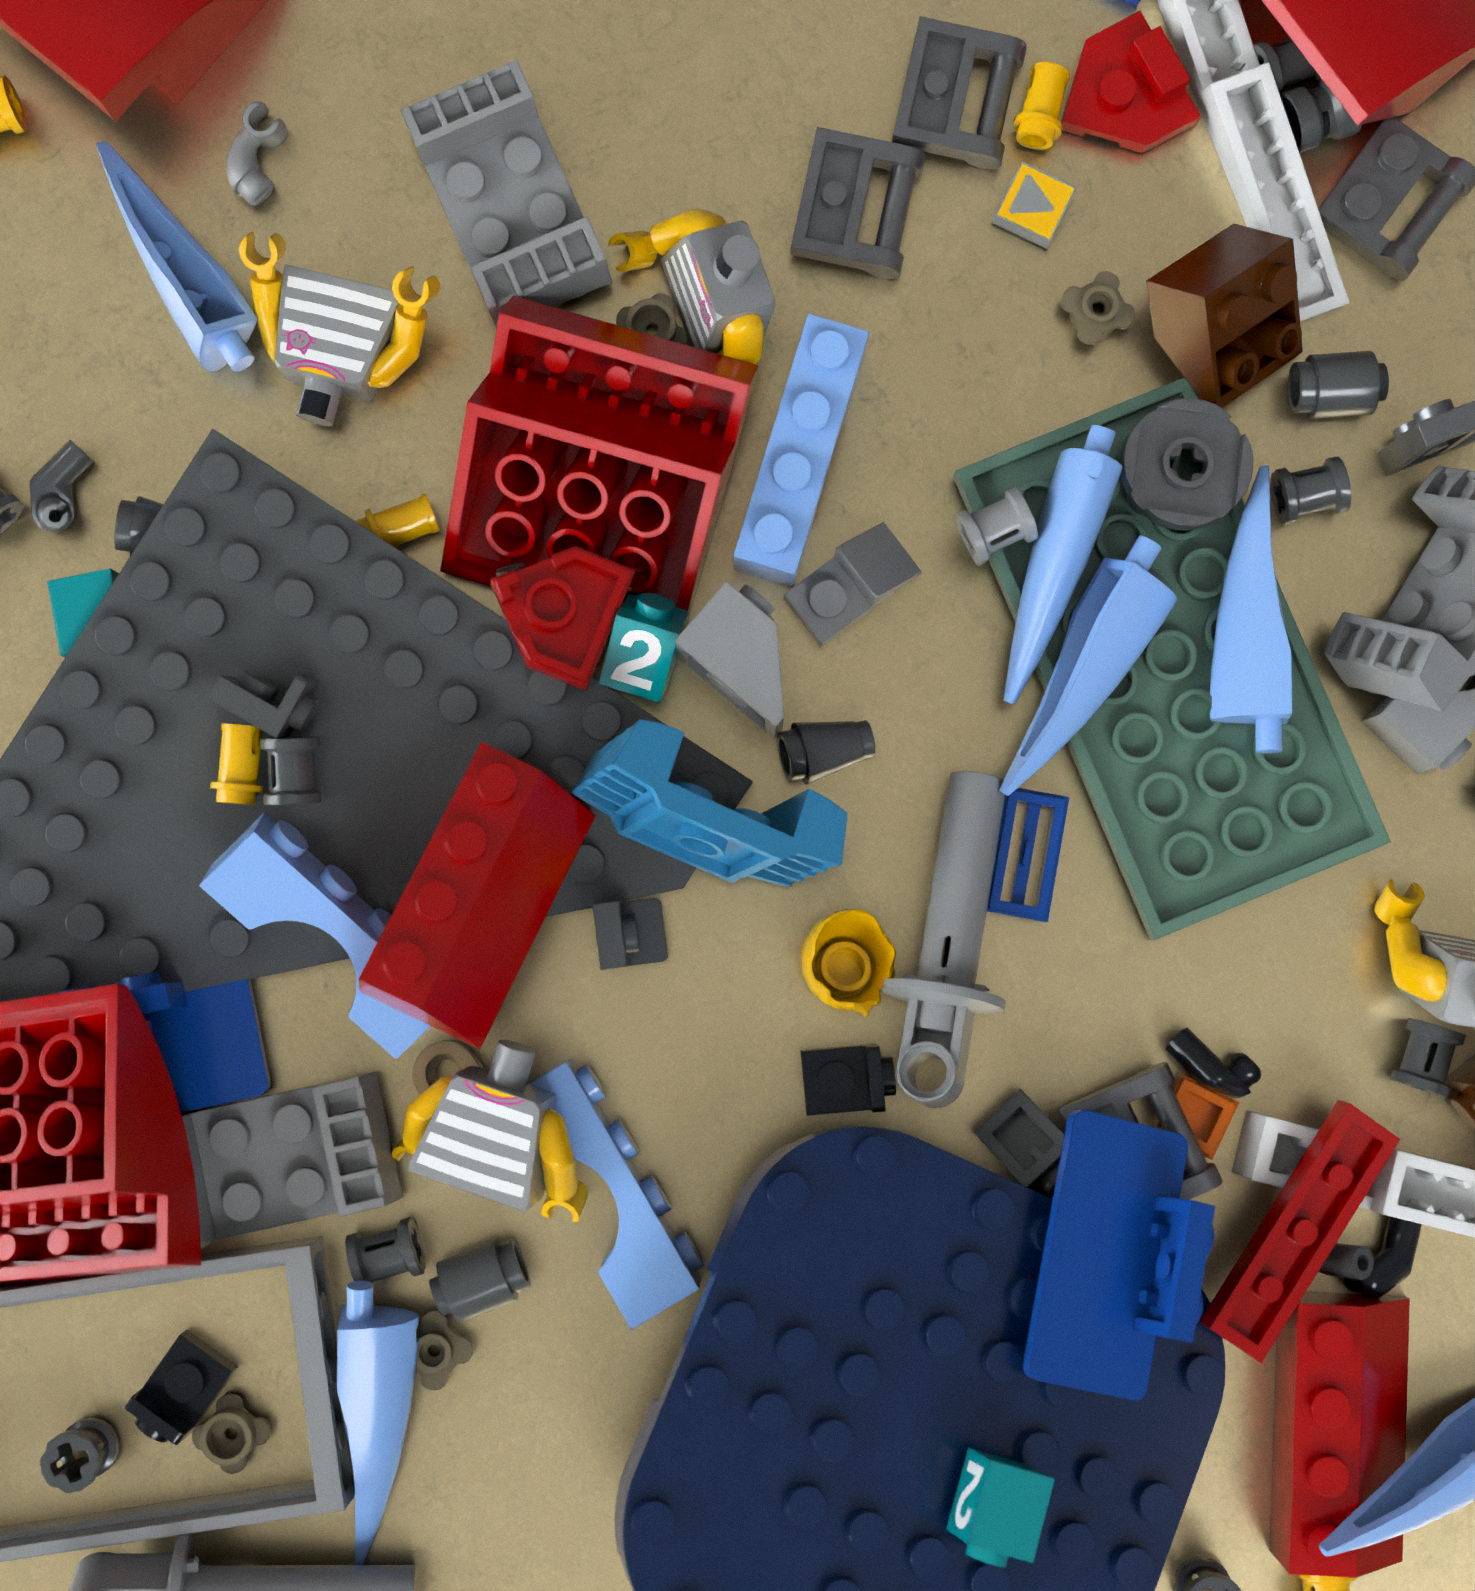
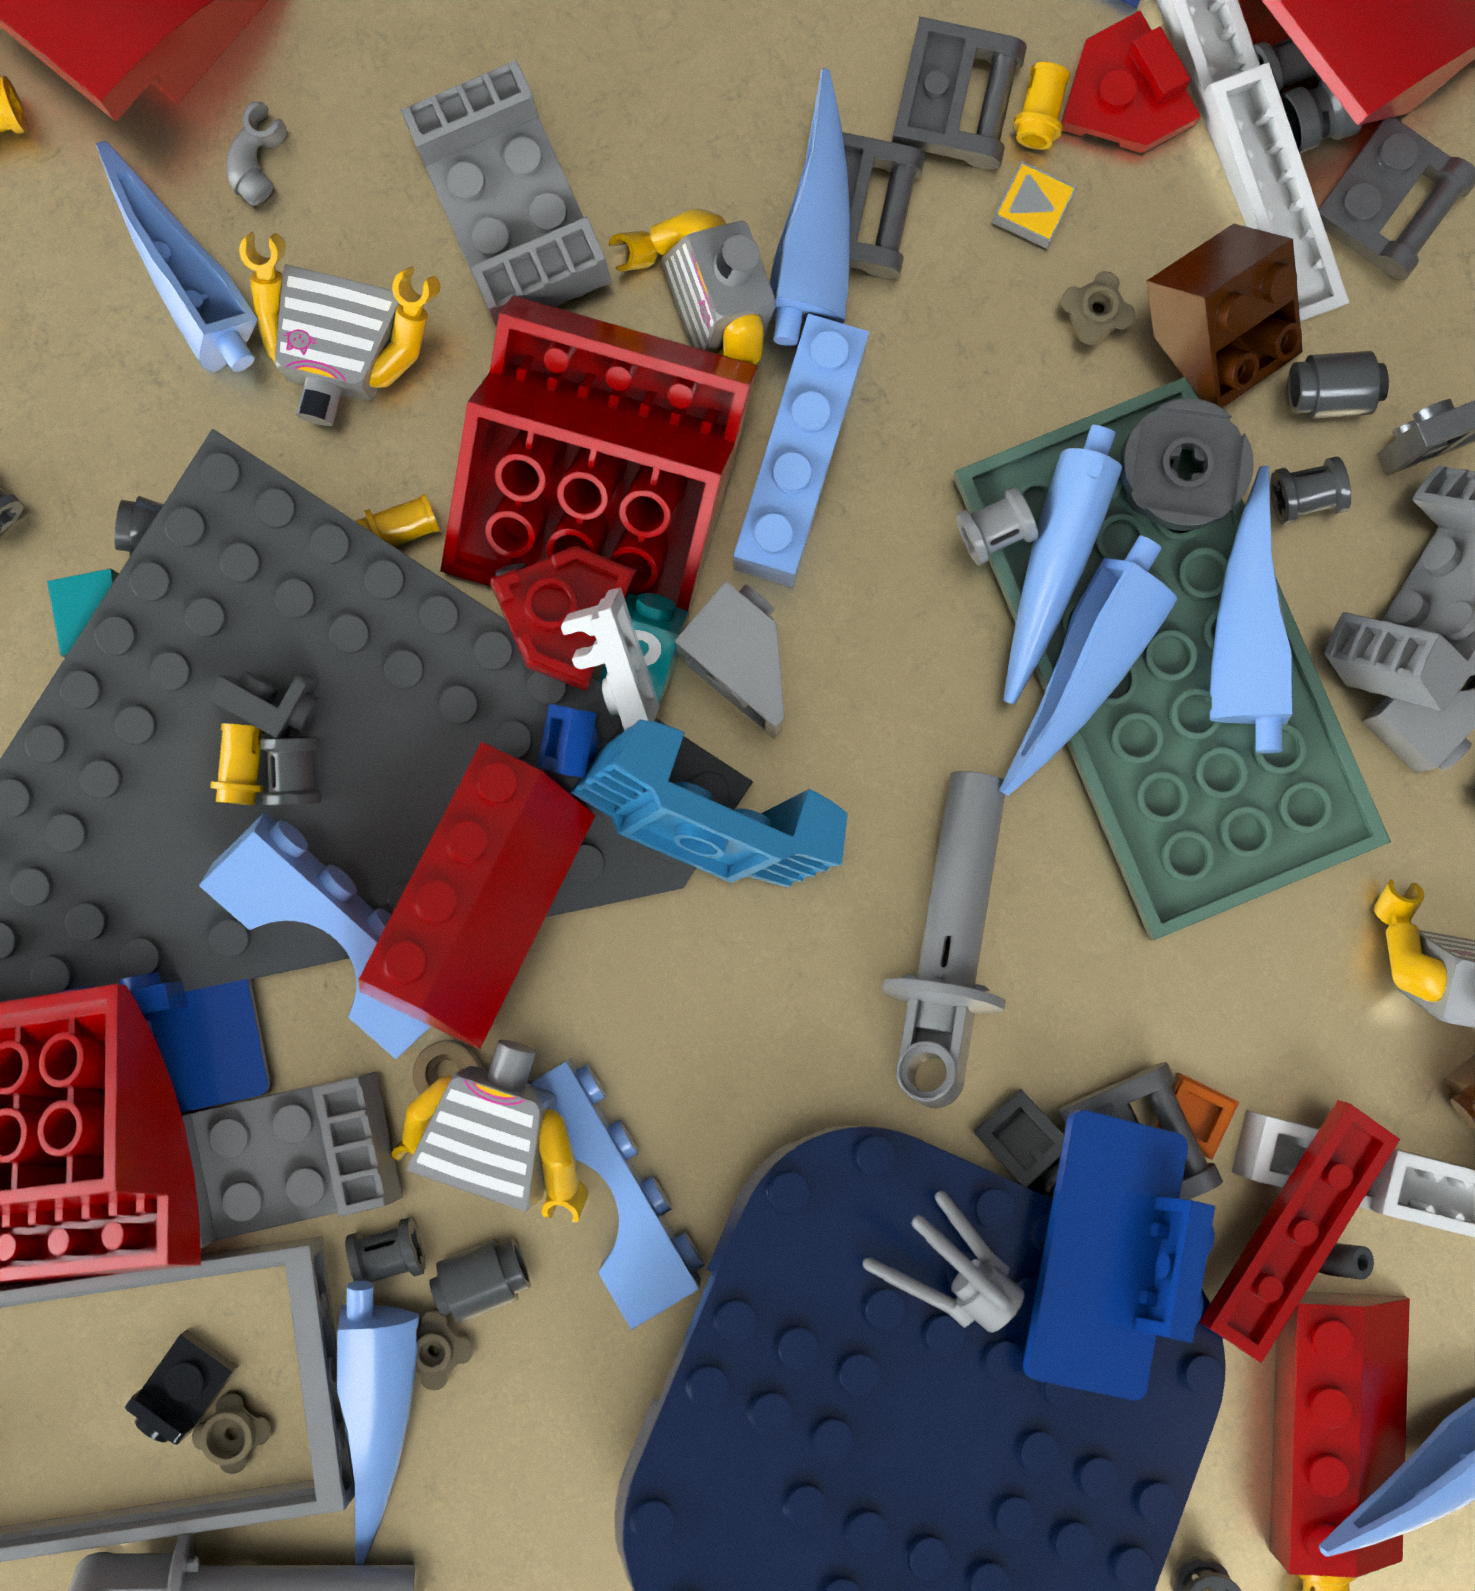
(52, 488): dark grey arm -> none
(79, 1473): dark grey bush -> none
(568, 740): none -> blue plate
(628, 684): none -> white plate
(630, 933): dark grey bracket -> none
(654, 311): dark tan plate -> none
(814, 248): none -> light blue piece
(823, 748): dark grey cone -> none
(846, 1079): black bracket -> none
(847, 960): yellow hair -> none
(851, 583): light grey slope -> none
(981, 1285): none -> light grey plant
(999, 1508): teal brick -> none
(1050, 858): blue tile -> none
(1209, 1070): black arm -> none
(1392, 1263): black arm -> none
(1439, 1061): dark grey bush -> none

